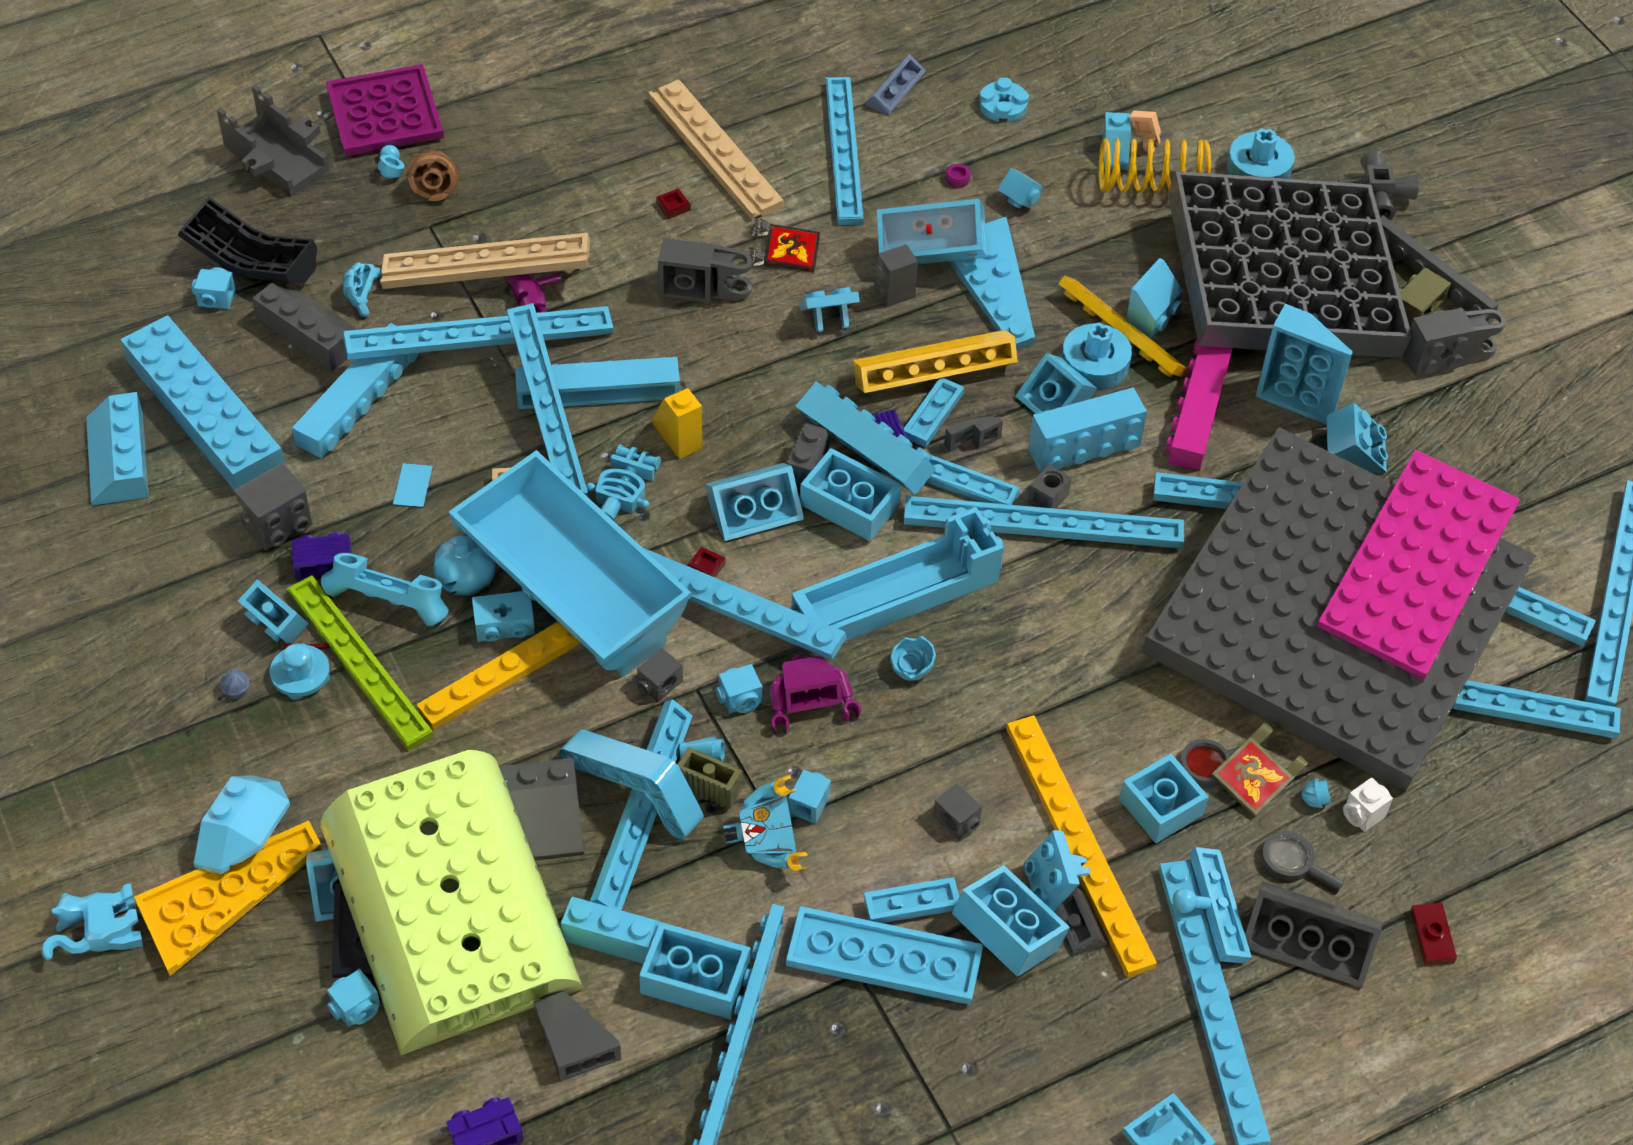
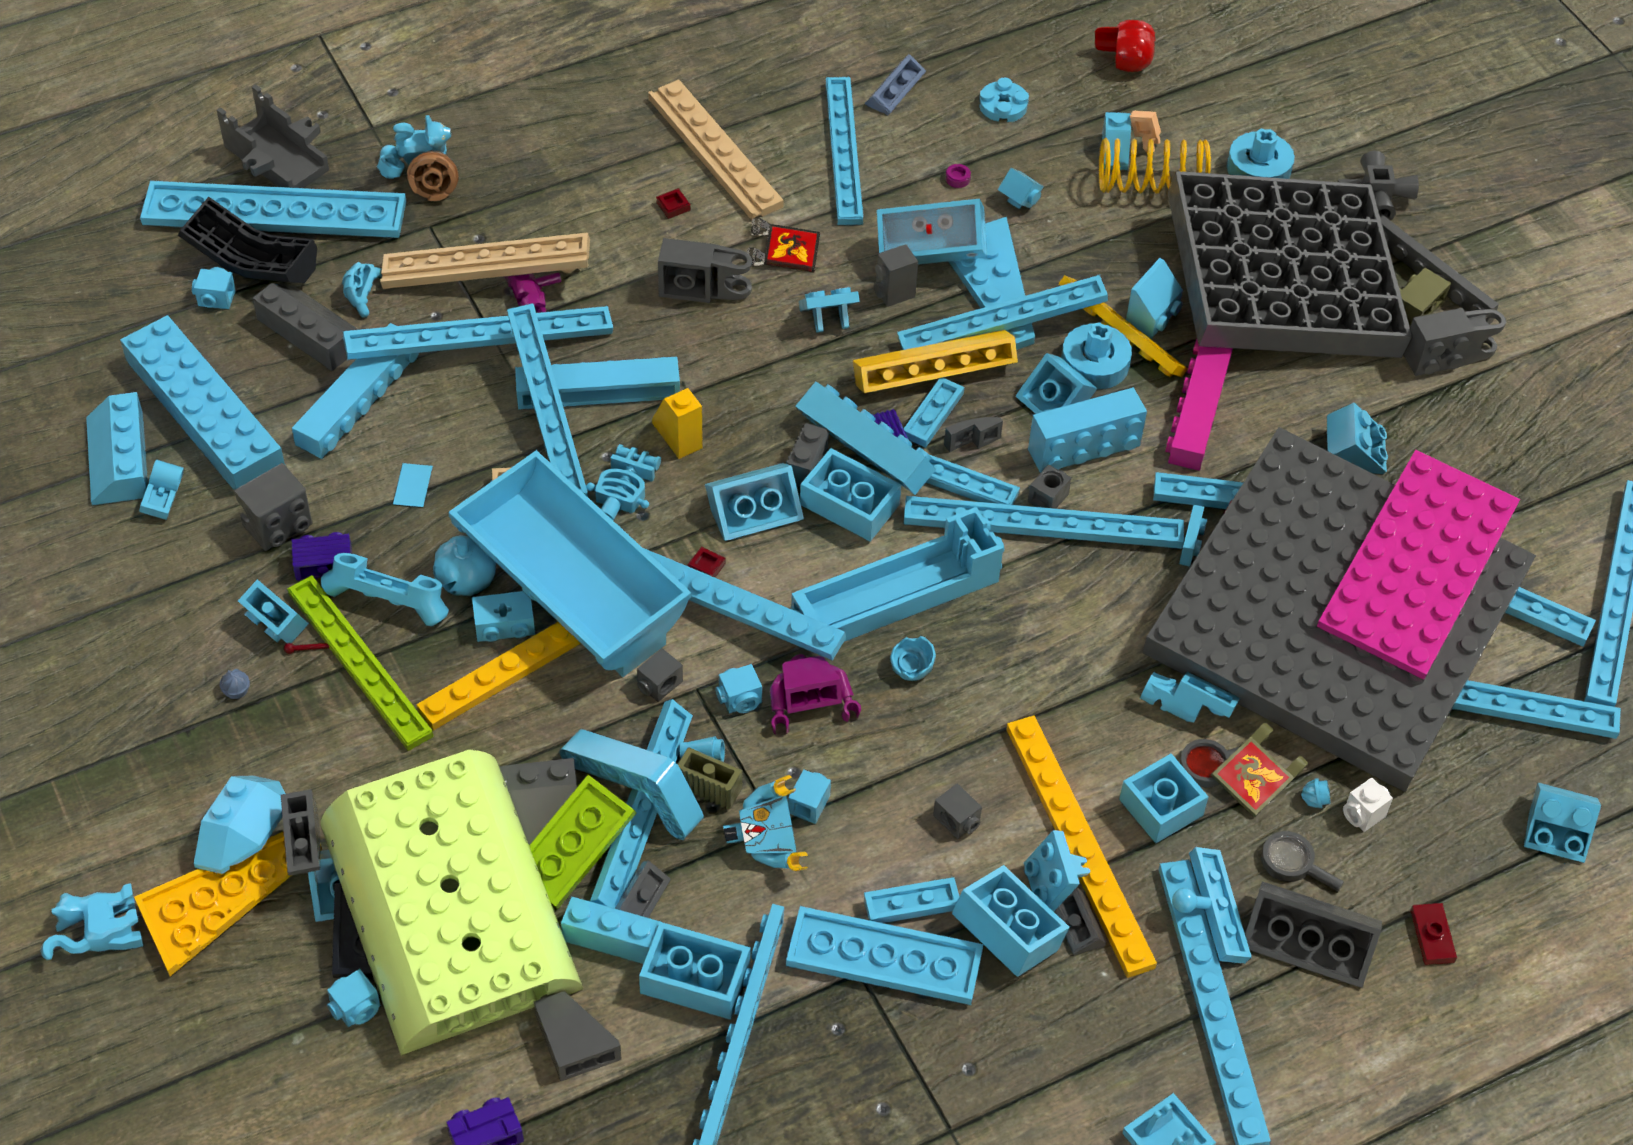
(161, 489): none -> medium azure plate
(280, 208): none -> medium azure plate
(300, 671): medium azure plate -> none
(301, 832): none -> dark grey slope
(384, 109): magenta plate -> none
(415, 142): none -> medium azure animal
(578, 837): none -> lime plate
(644, 890): none -> dark grey plate
(1008, 314): none -> medium azure plate
(1132, 43): none -> red piece
(1188, 697): none -> medium azure plate
(1192, 544): none -> medium azure plate
(1303, 366): medium azure slope -> none
(1561, 822): none -> medium azure slope

